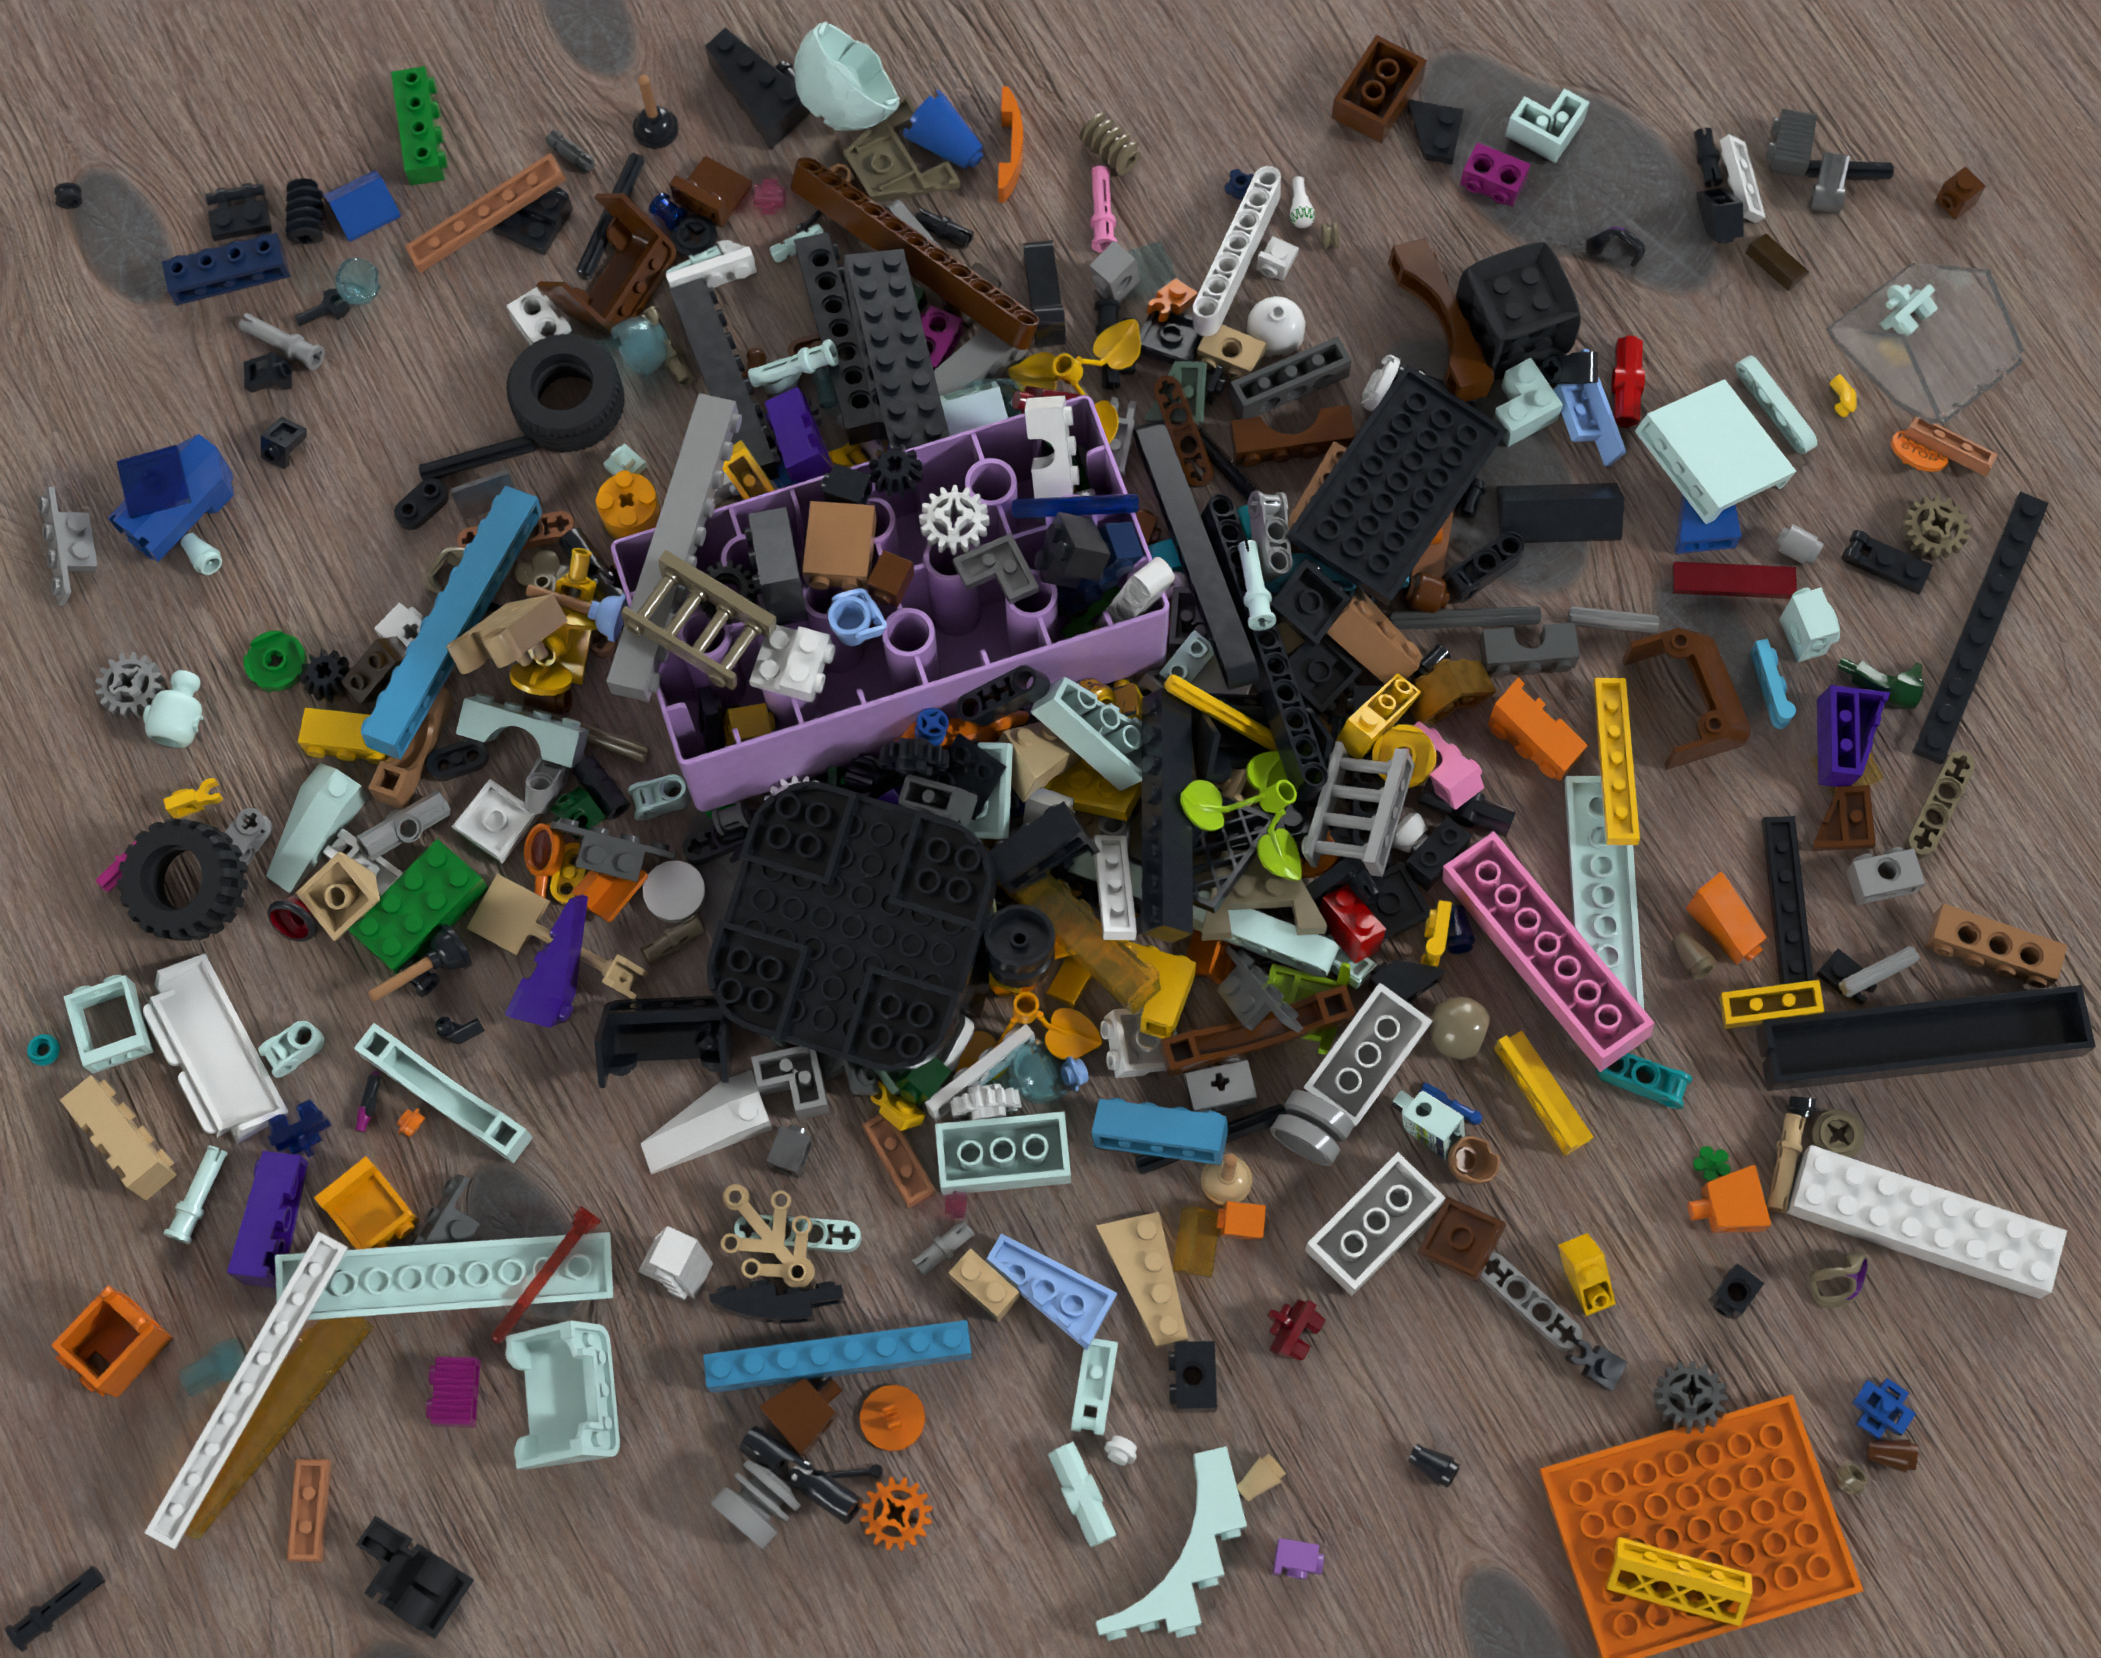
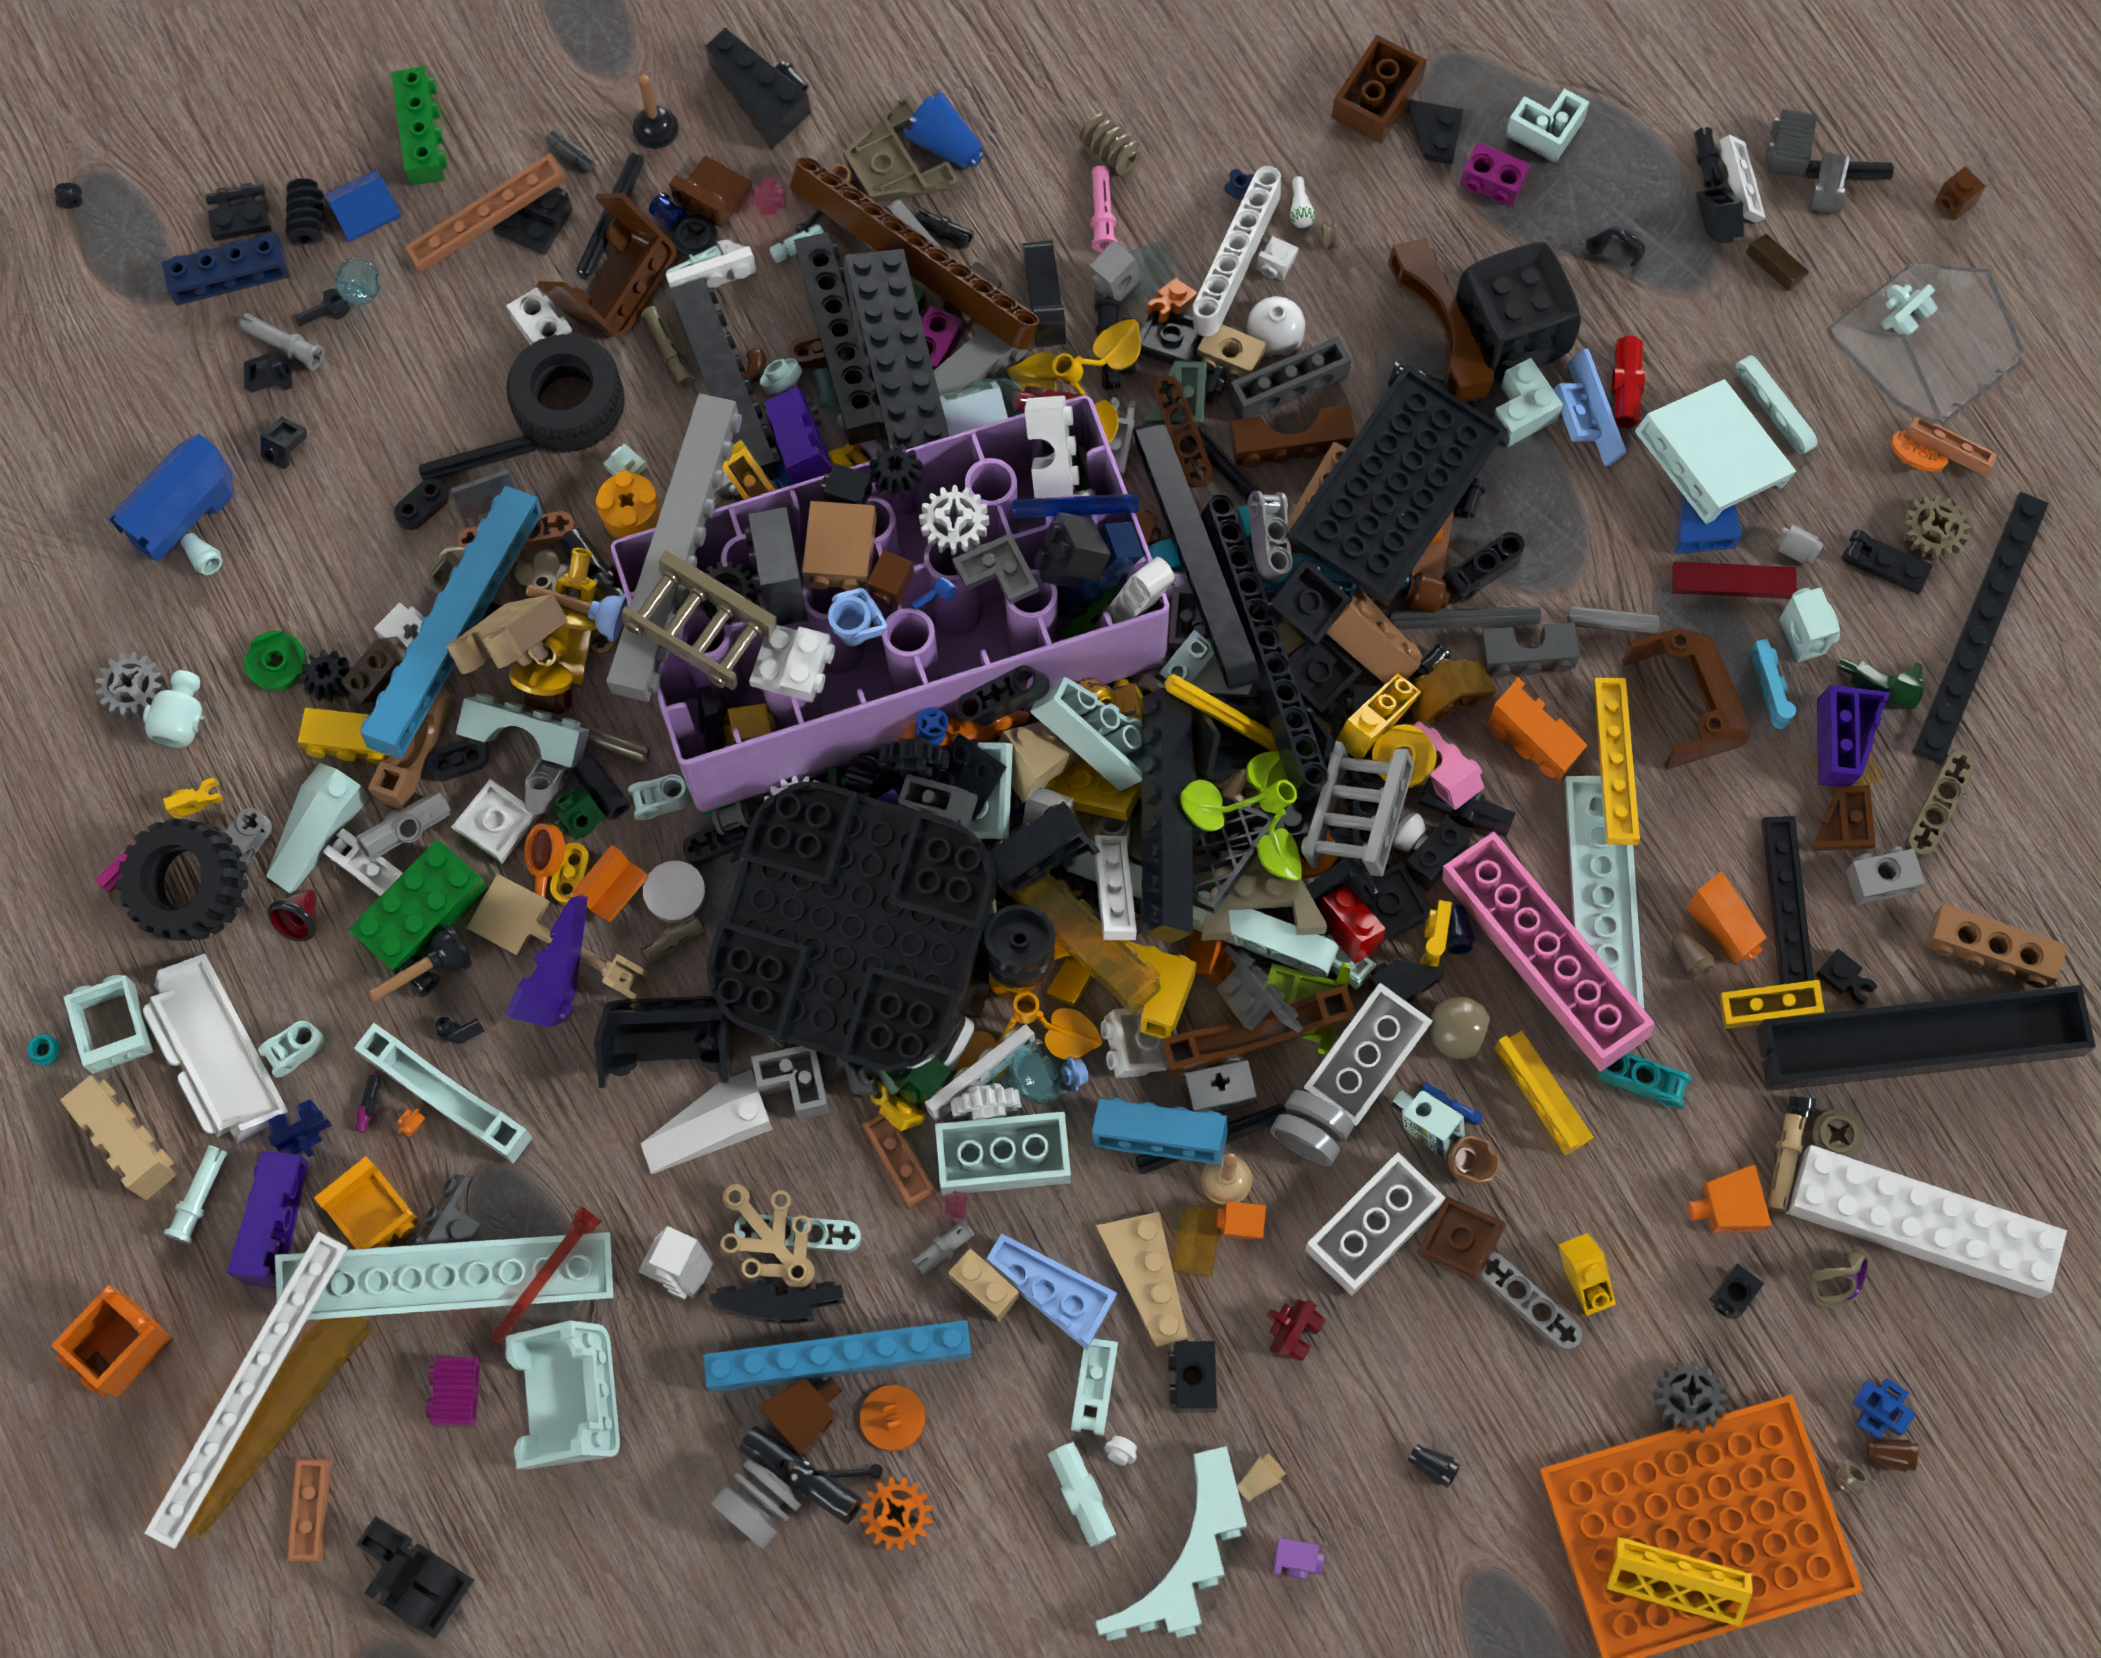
(42, 1617): black pin -> none
(69, 544): light grey bracket -> none
(153, 481): clear blue plate -> none
(214, 1368): clear light blue piece -> none
(340, 894): tan slope -> none
(609, 854): dark grey bracket -> none
(641, 344): clear light blue cylinder -> none
(790, 1150): flat silver brick -> none
(805, 361): light aqua pin -> none
(842, 80): light aqua piece -> none
(941, 587): none -> blue hand
(1010, 172): orange slope -> none
(1257, 596): light aqua pin -> none
(1379, 383): white tile -> none
(1562, 512): black slope -> none
(1572, 368): black piece -> none
(1600, 1364): black plate -> none
(1712, 1164): green plant -> none
(1847, 396): yellow arm -> none
(1879, 971): light grey axle -> none

